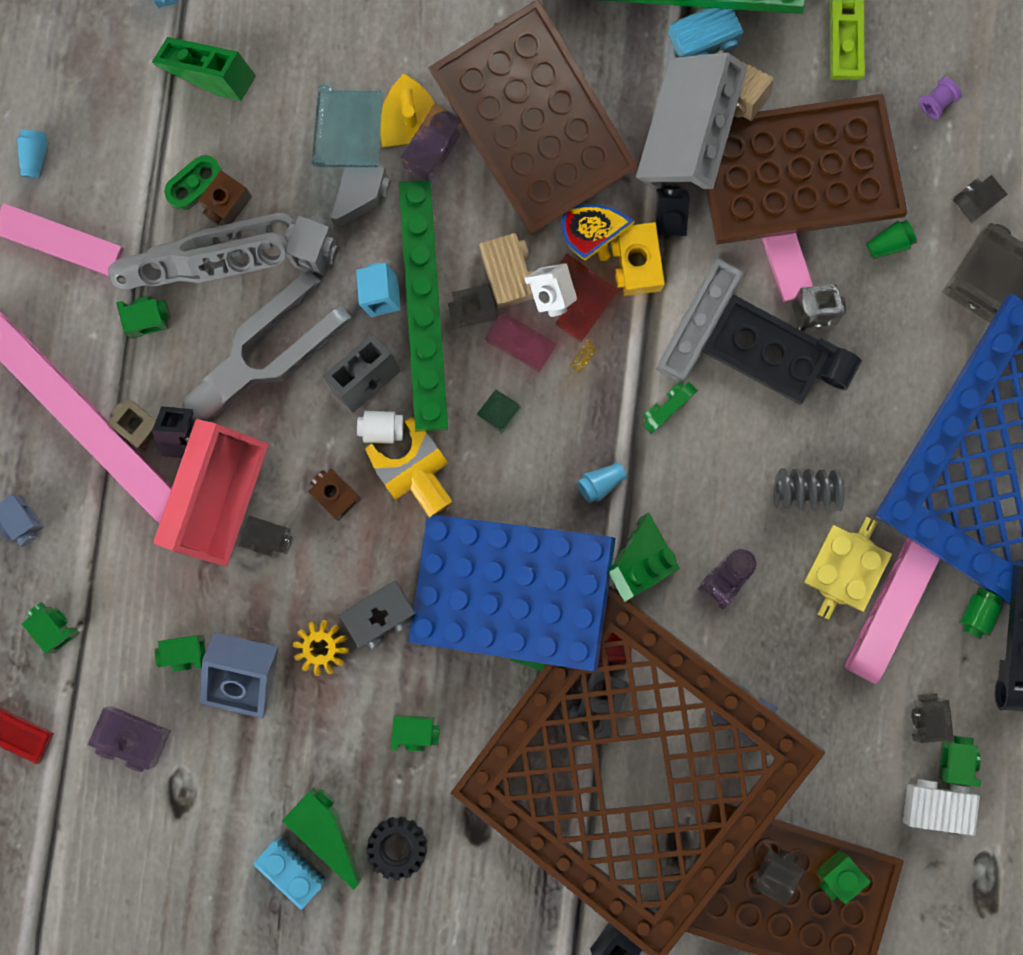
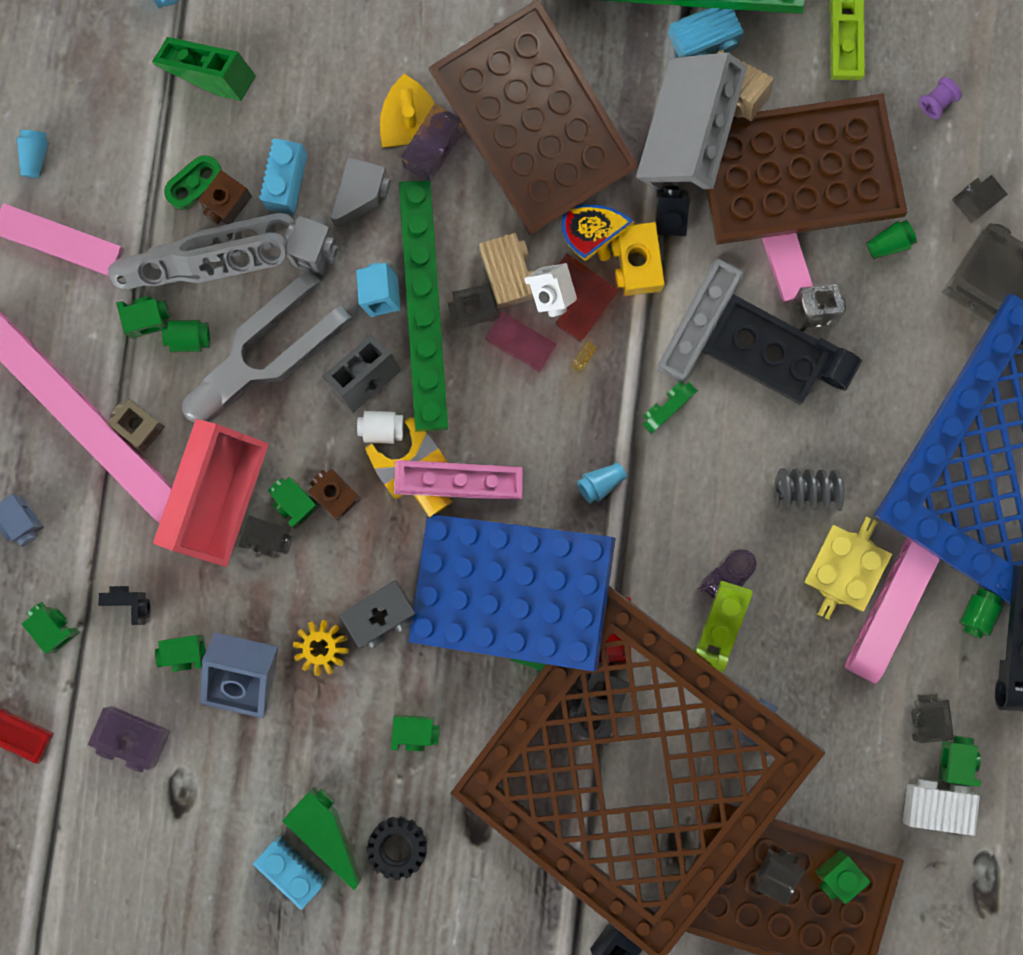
(122, 597): none -> black bracket
(172, 430): black brick -> none
(186, 336): none -> green brick
(283, 176): none -> medium azure brick
(292, 501): none -> green brick
(347, 128): clear light blue piece -> none
(458, 480): none -> bright pink tile
(499, 411): clear green slope -> none
(643, 560): green wing -> none
(723, 623): none -> lime plate

